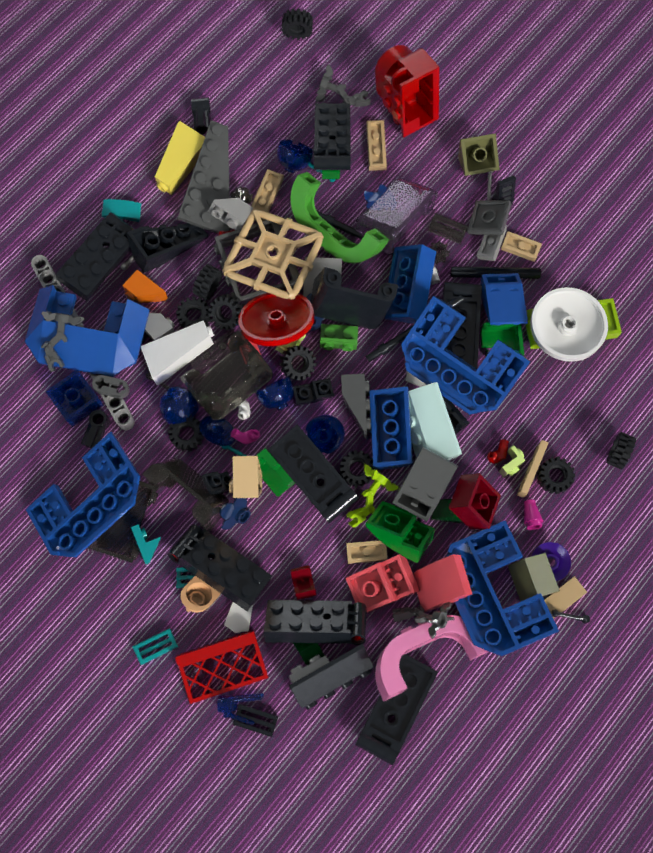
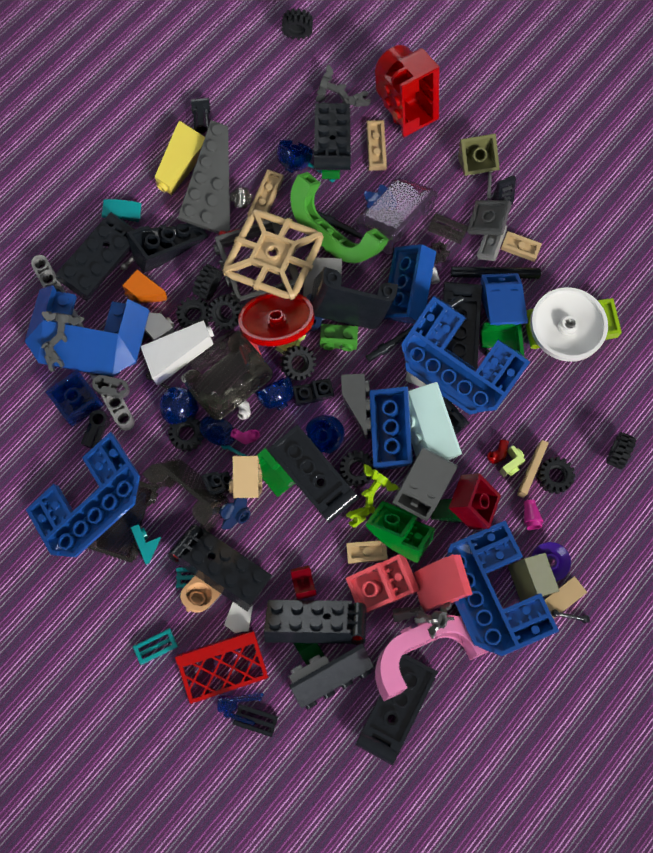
(231, 211): light grey slope -> none

